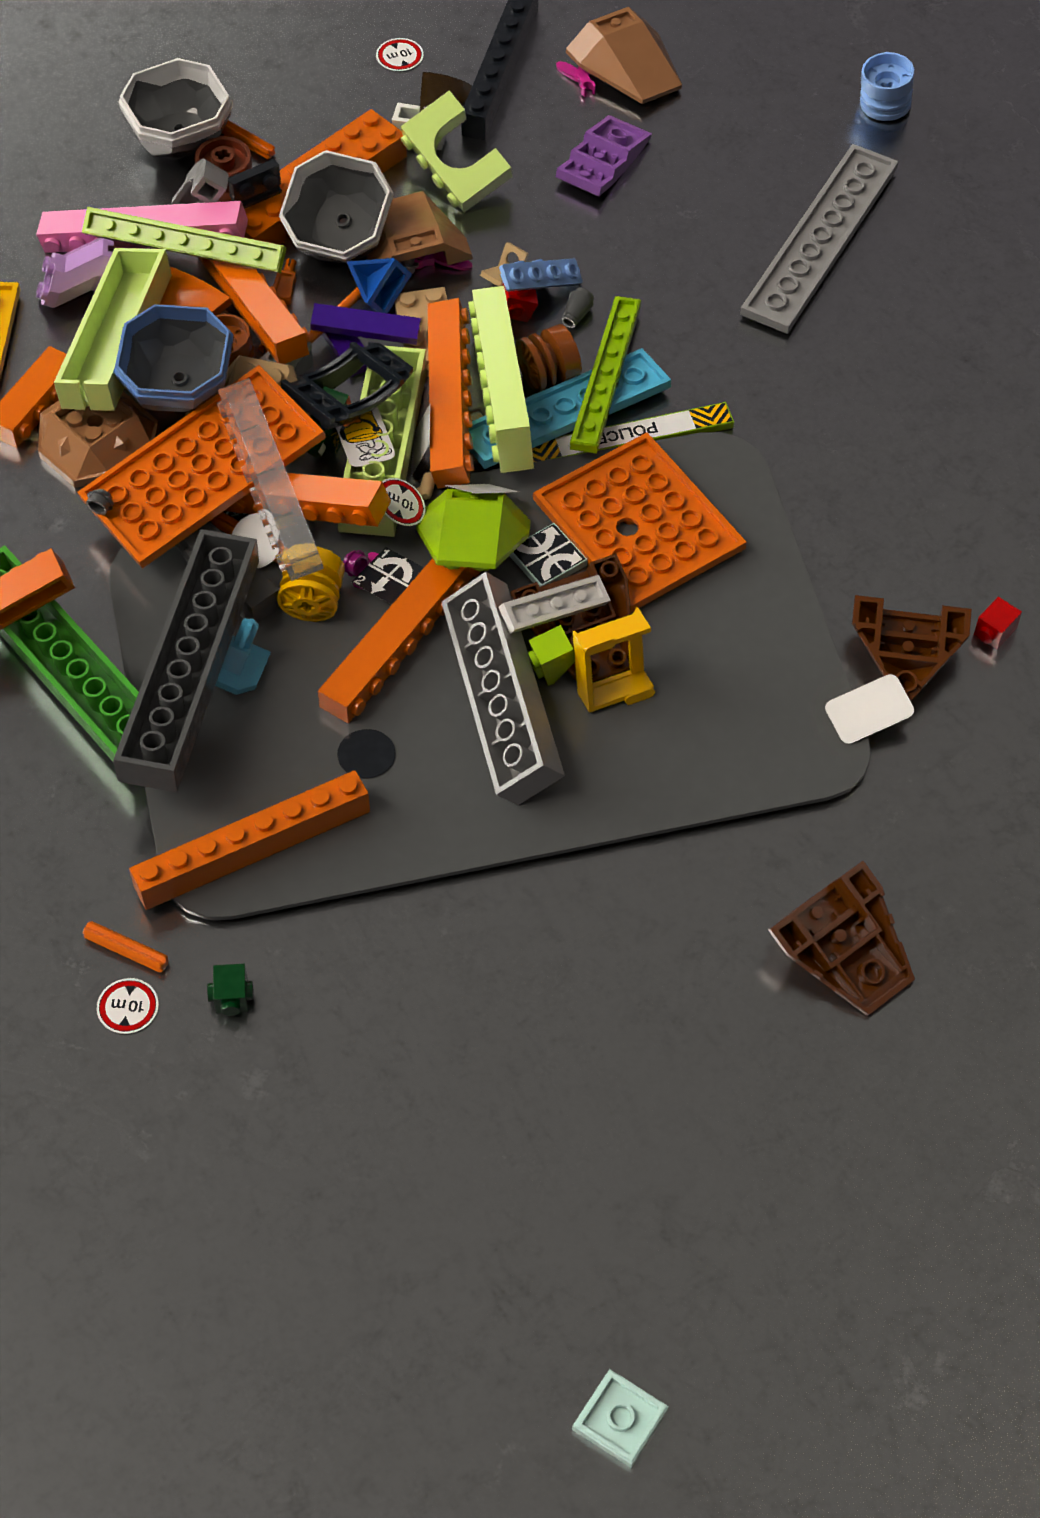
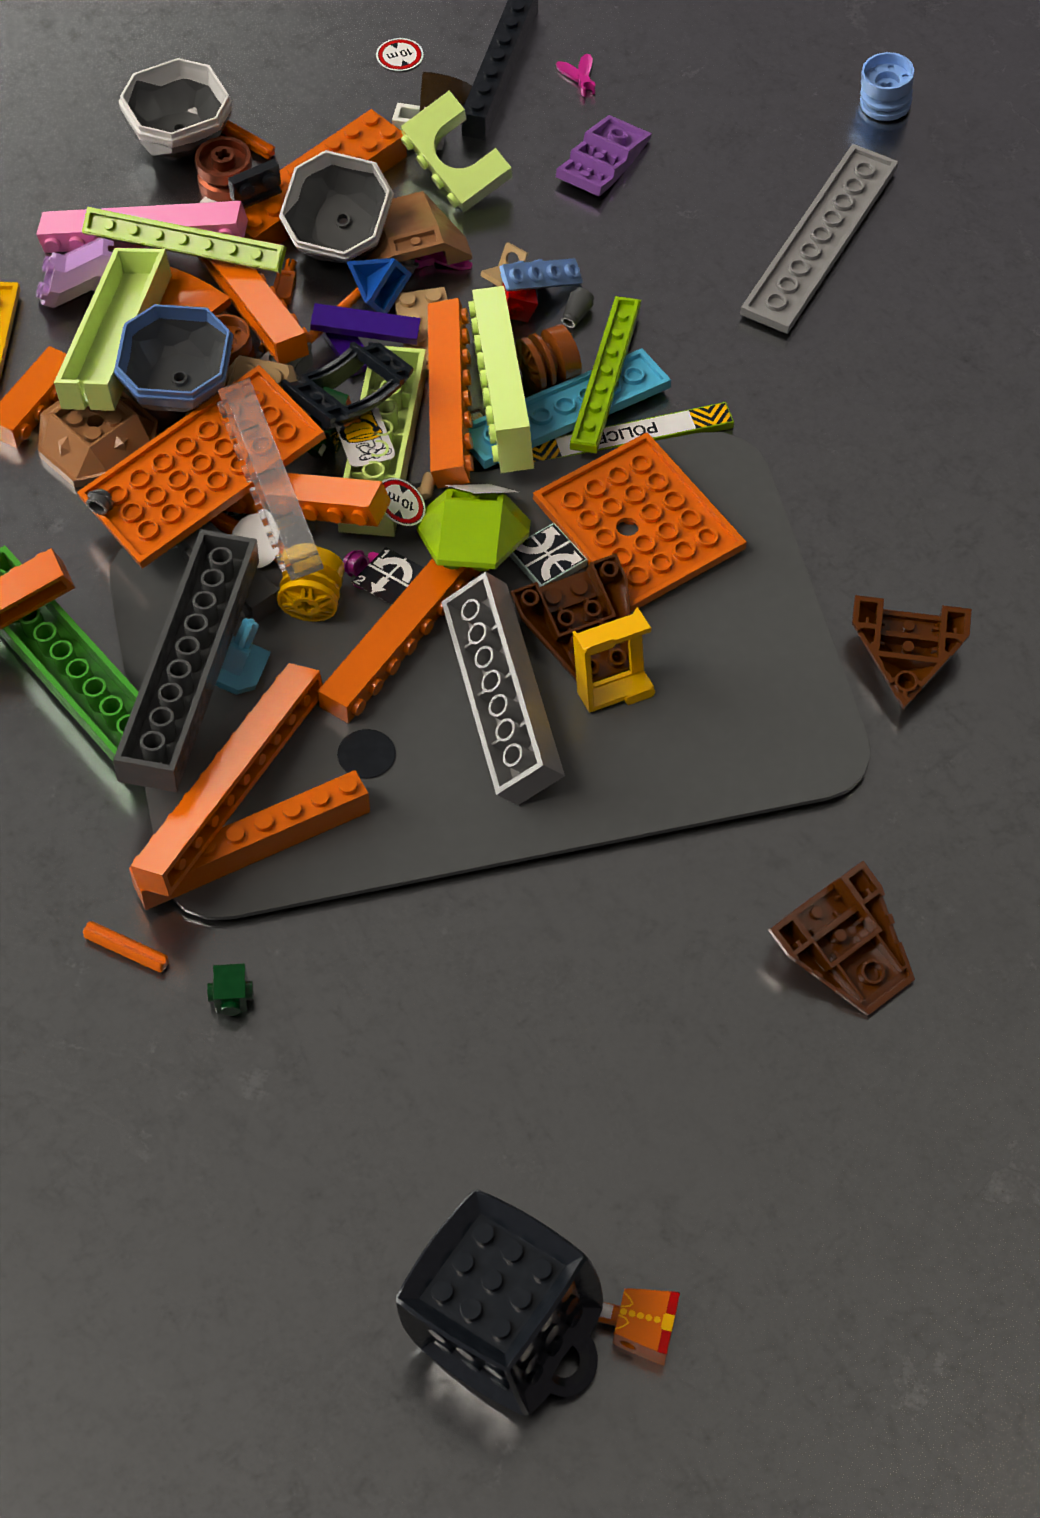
(127, 1006): sticker -> none
(202, 184): light grey arch -> none
(226, 781): none -> orange brick
(421, 439): white sticker -> none
(503, 1304): none -> black piece
(551, 654): lime slope -> none
(554, 604): white plate -> none
(620, 1418): light aqua tile -> none
(626, 55): medium nougat wedge -> none
(643, 1322): none -> orange torso
(869, 708): white sticker -> none
(997, 623): red brick -> none

